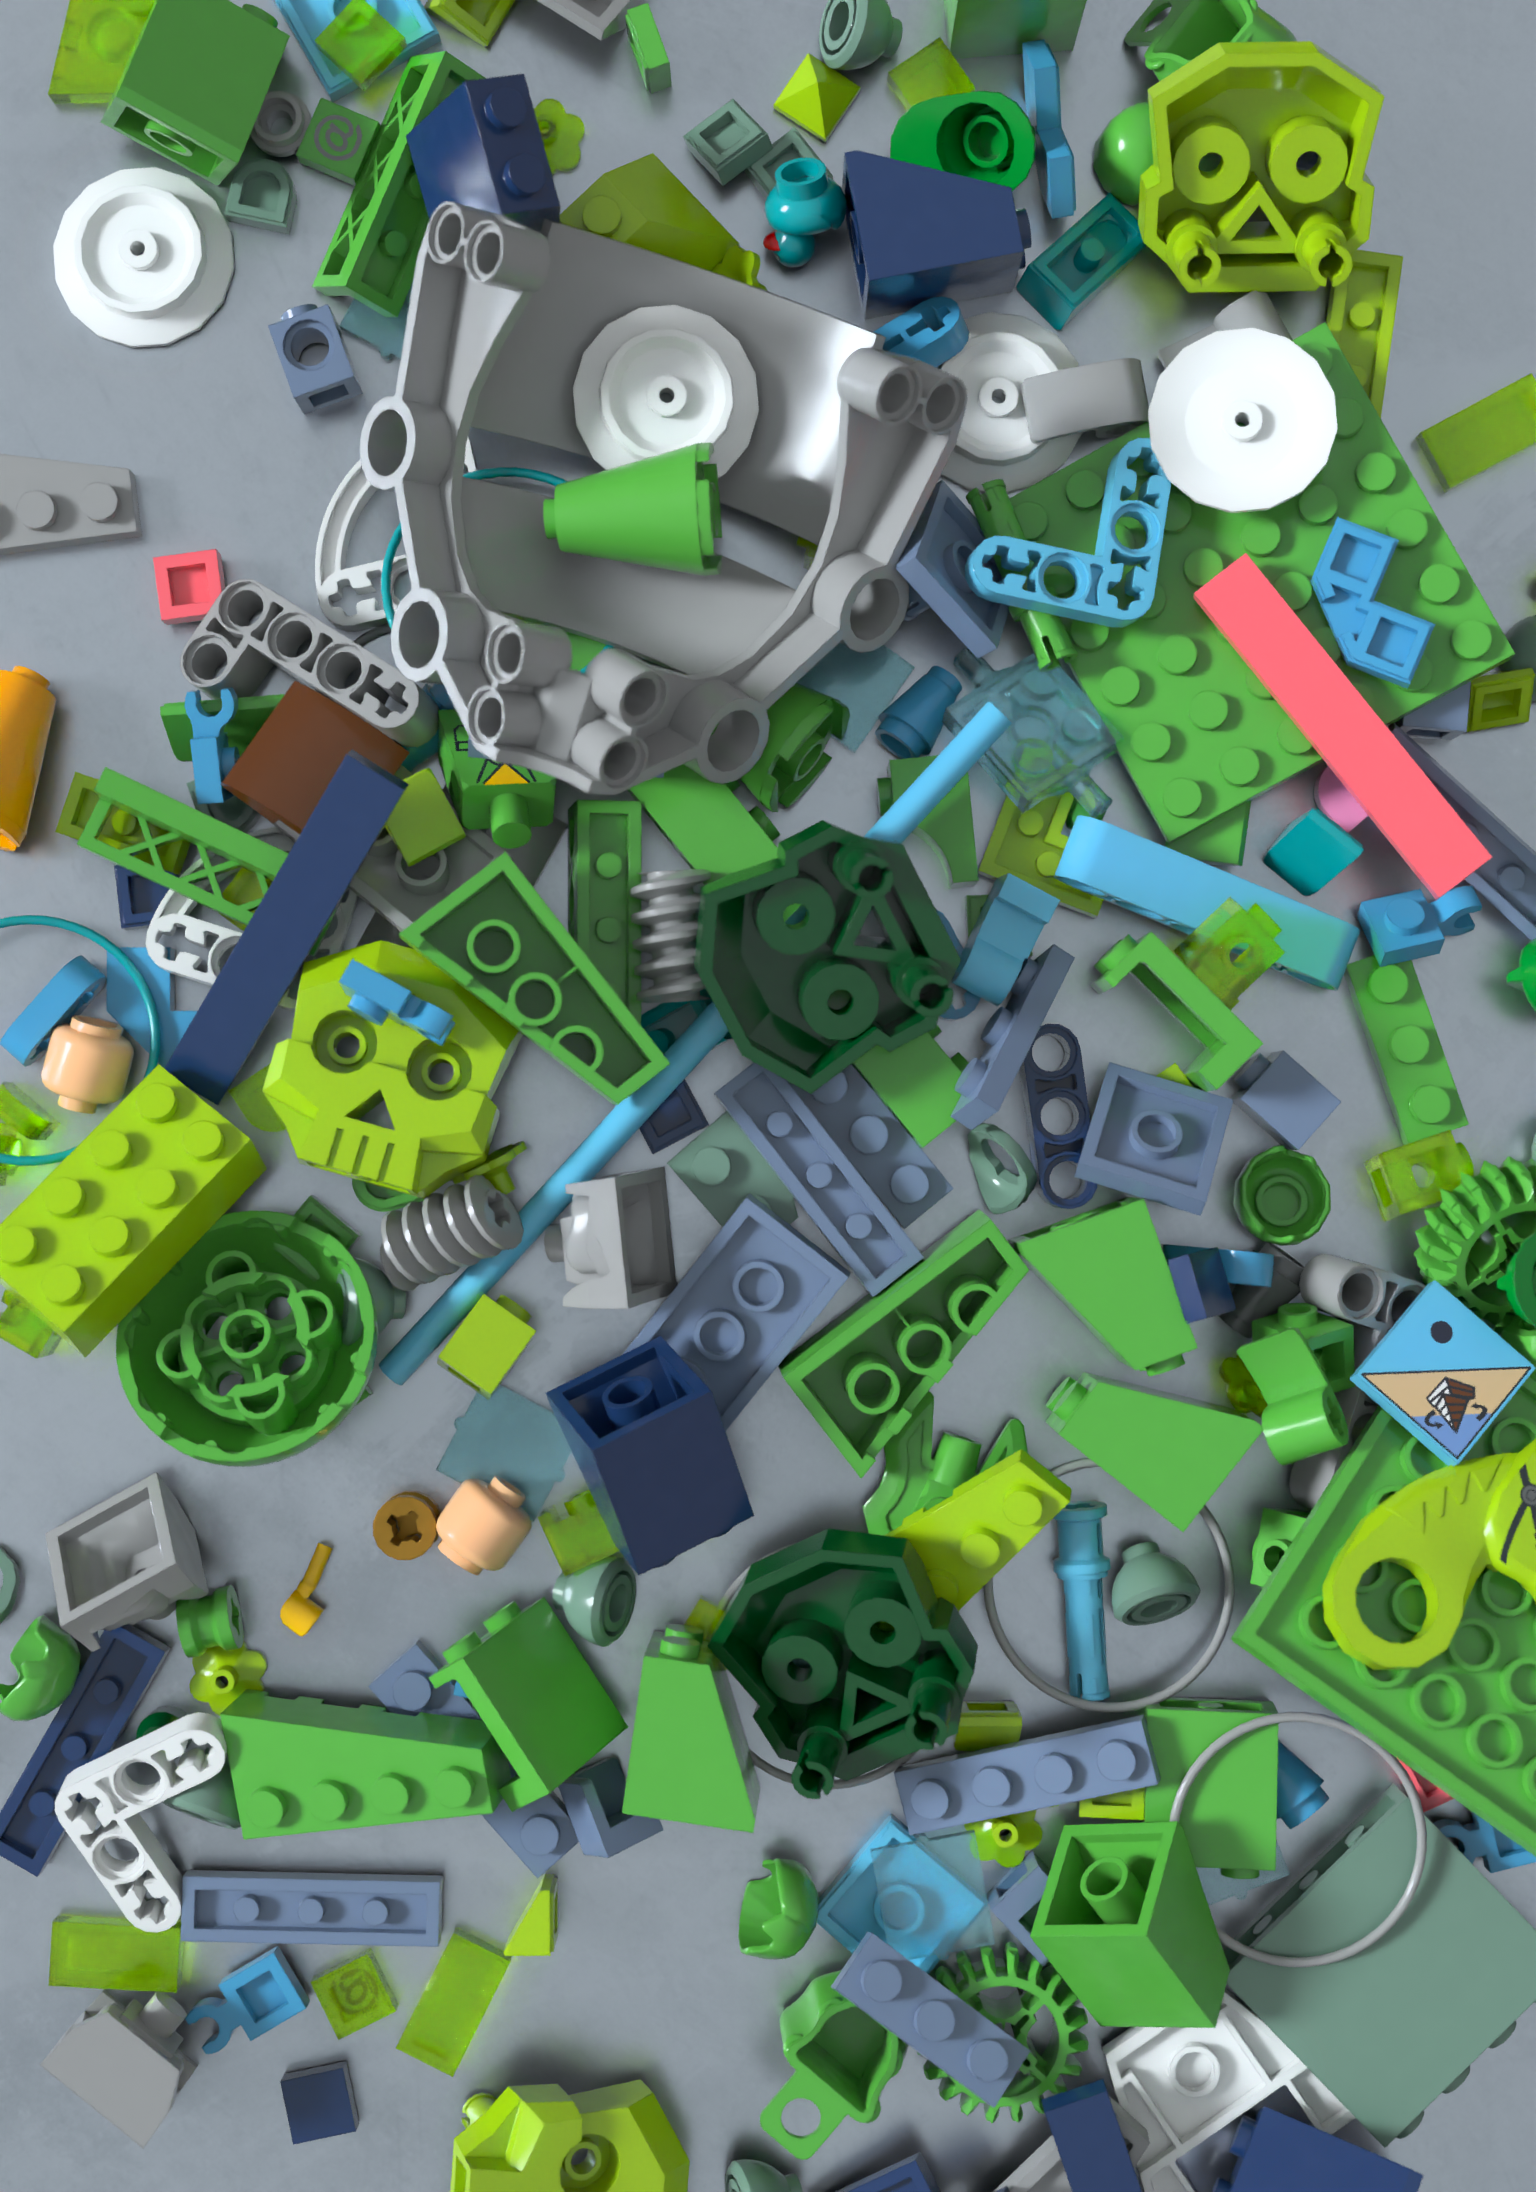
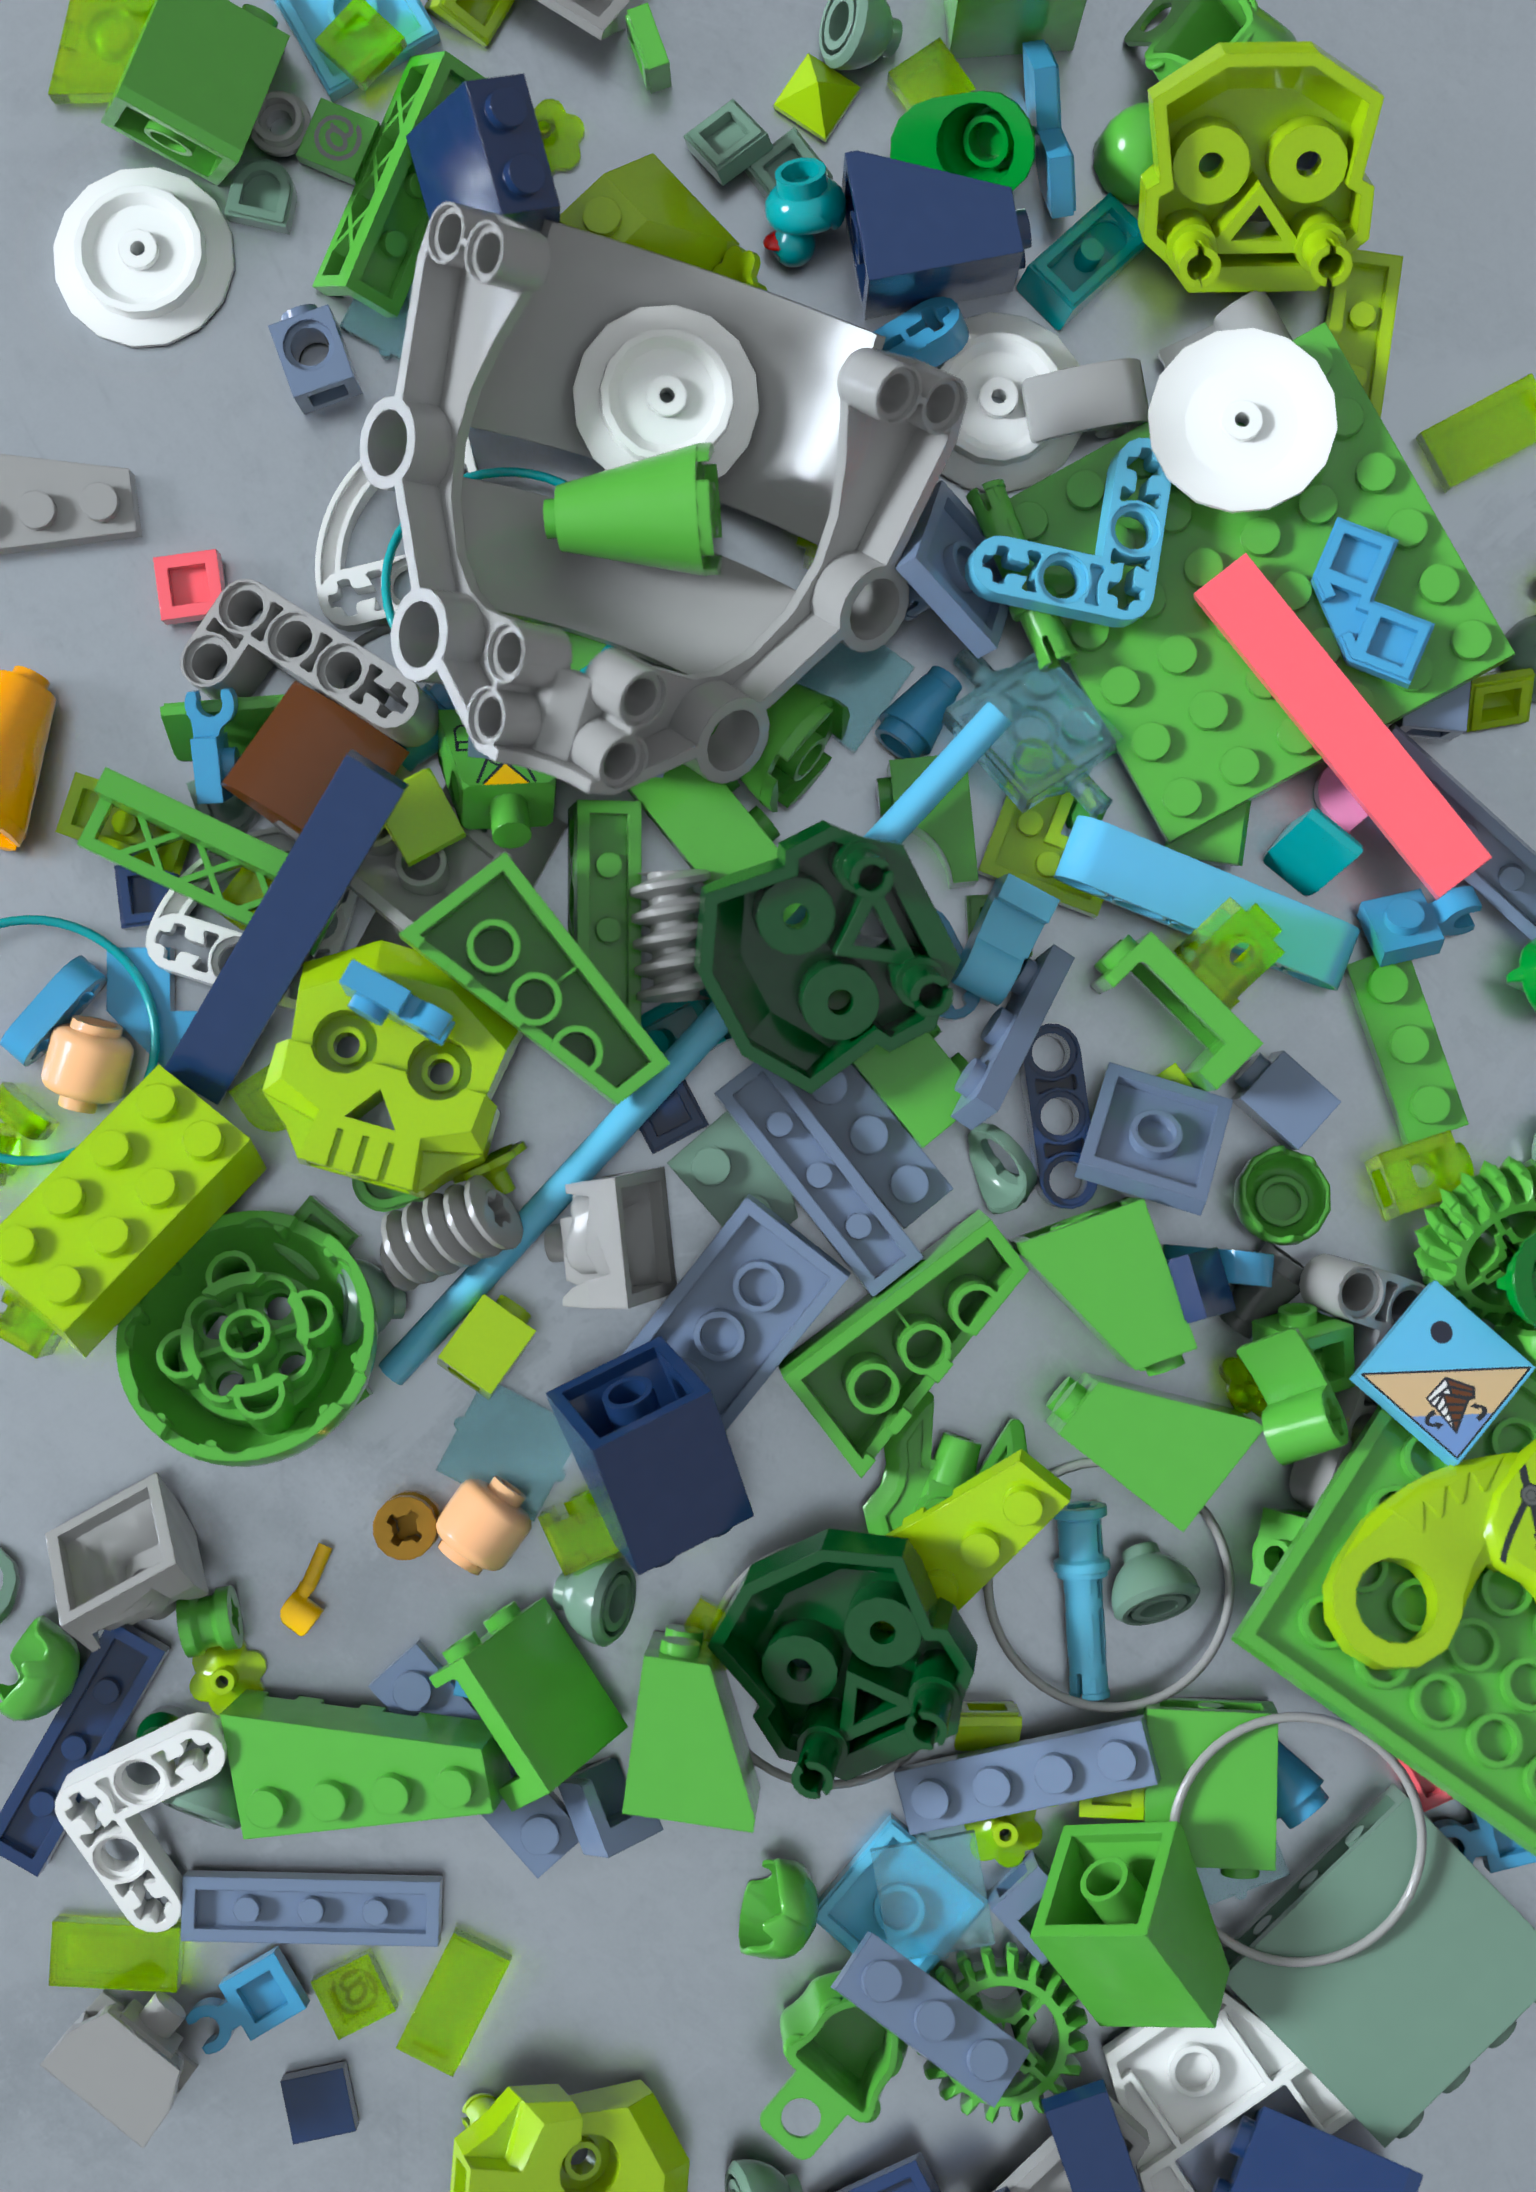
(538, 1924): lime slope -> none

